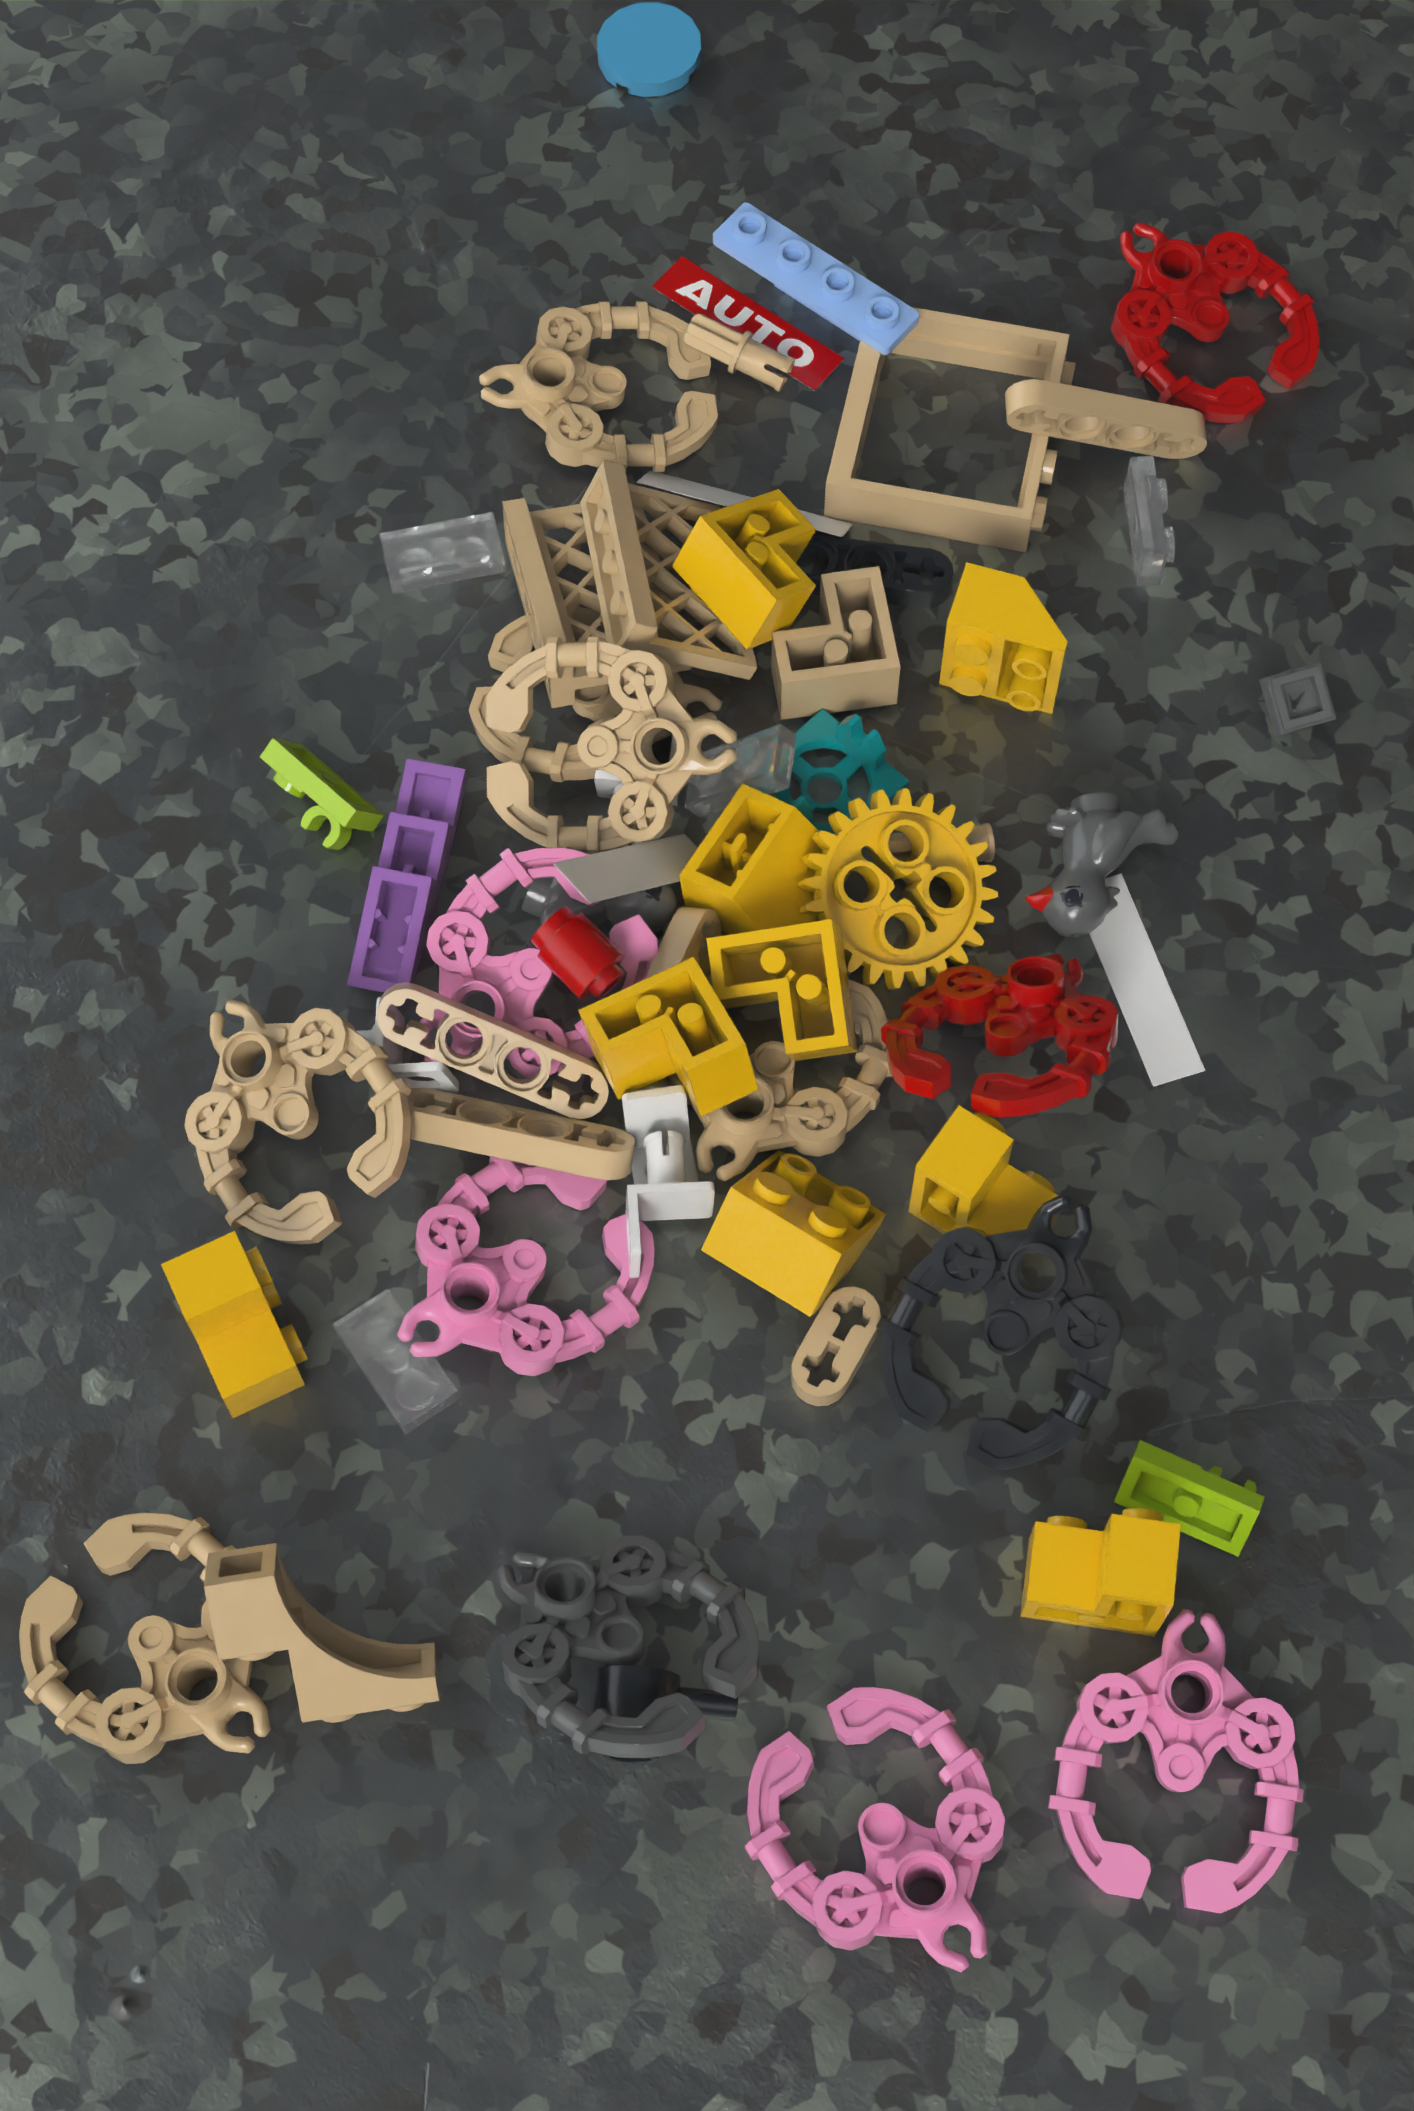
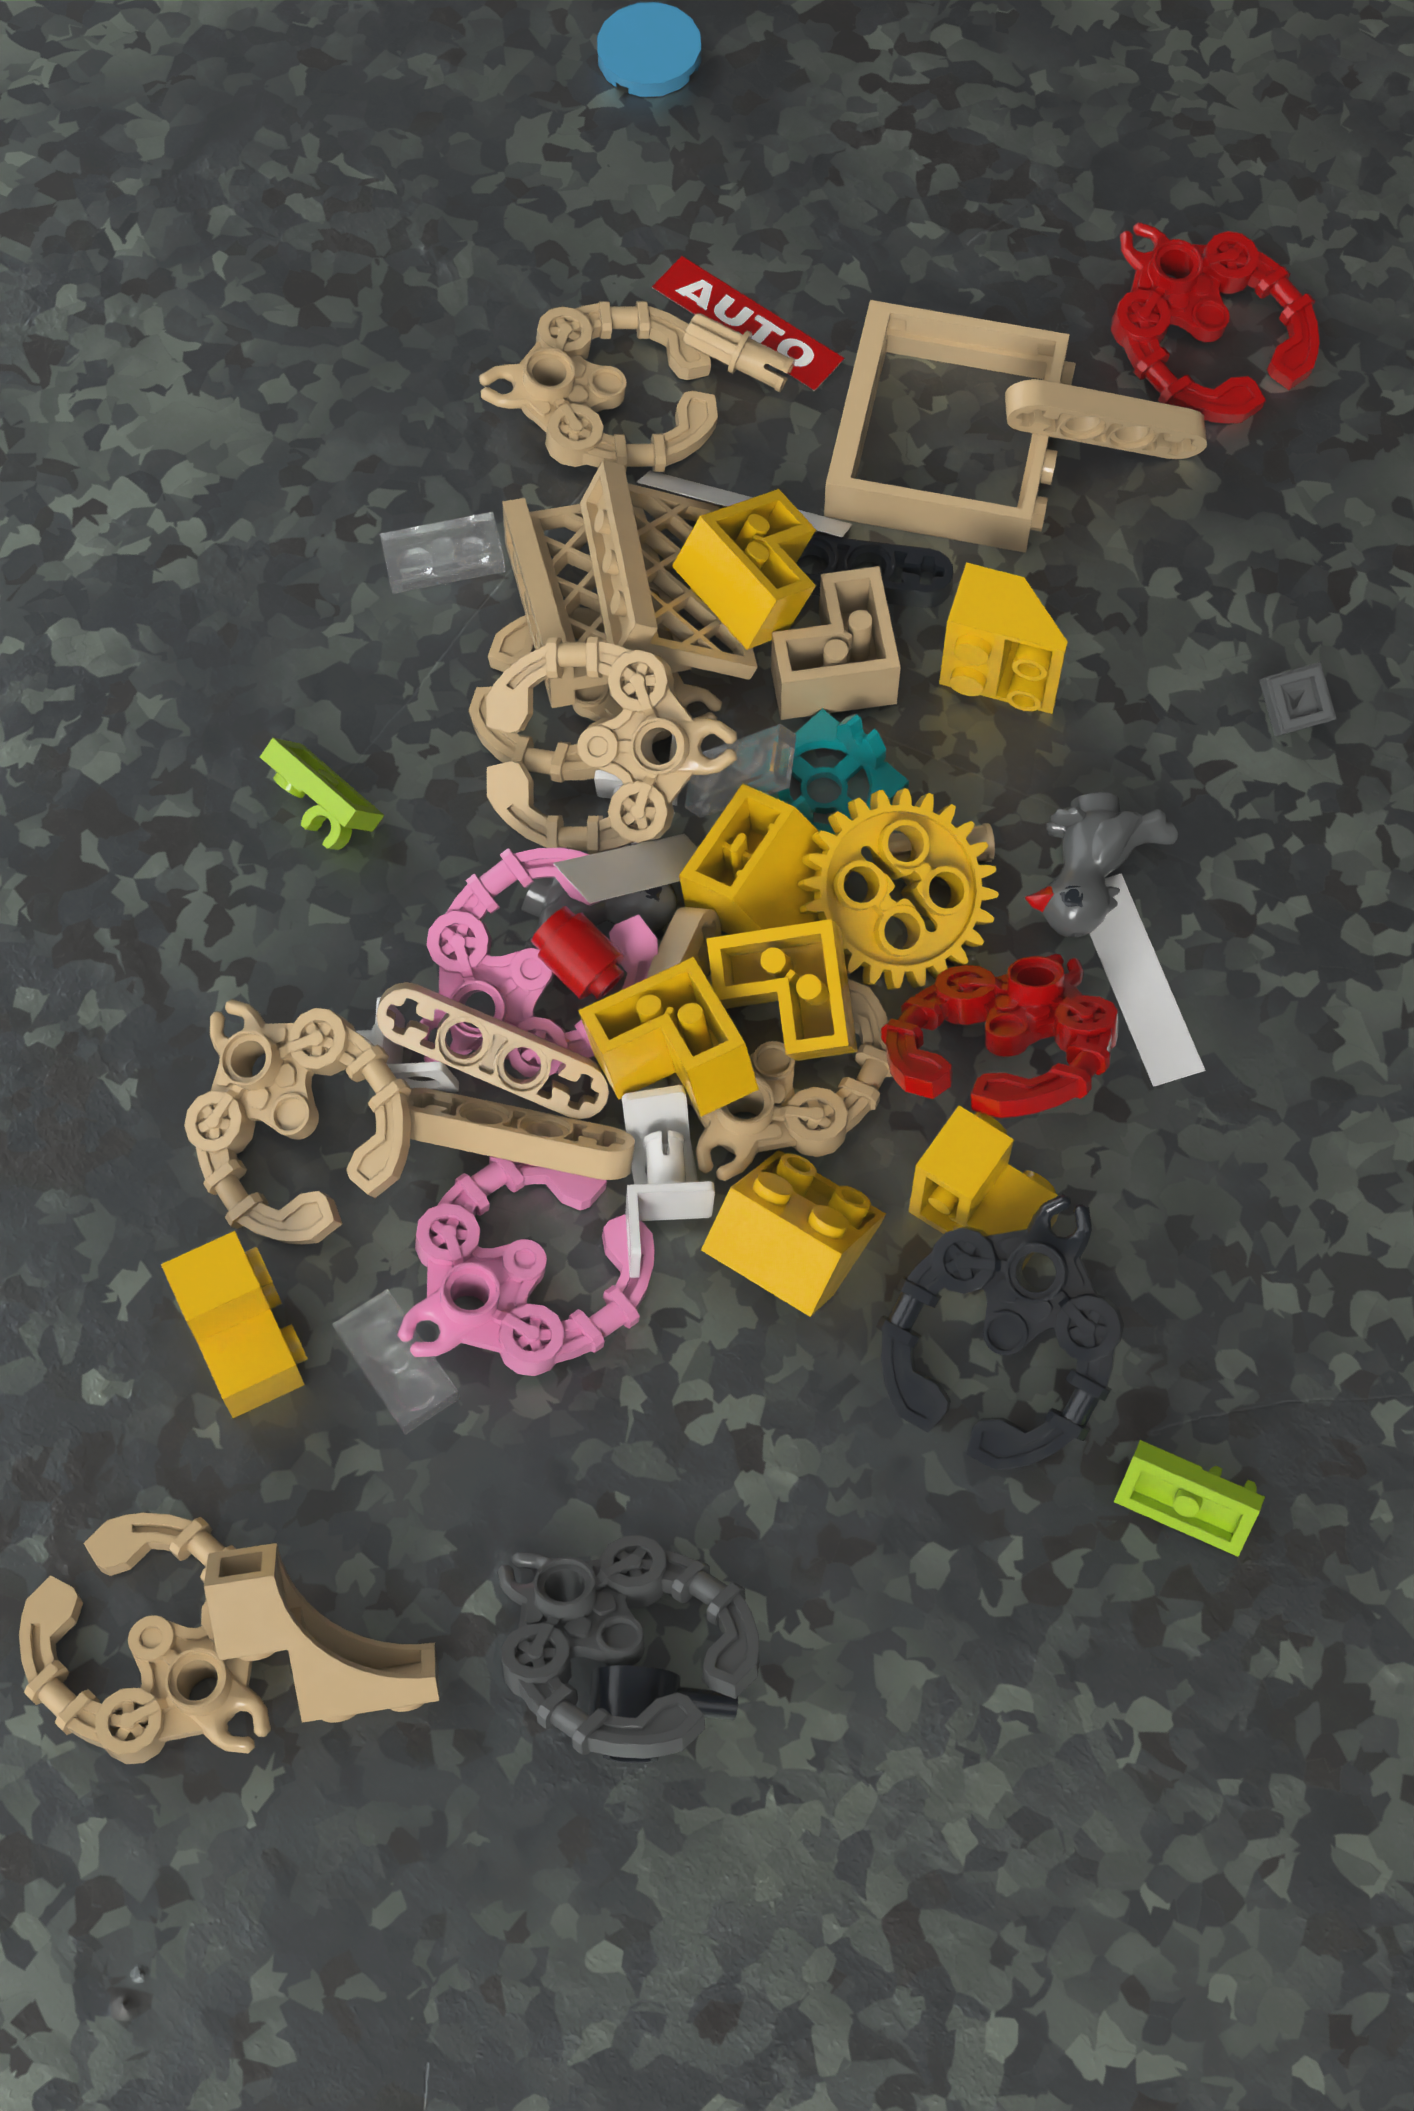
(408, 876): medium lavender slope -> none
(816, 279): light blue bracket -> none
(823, 1338): tan beam -> none
(855, 1906): bright pink piece -> none
(1106, 1577): yellow brick -> none
(1145, 503): clear plate -> none
(1182, 1747): bright pink piece -> none

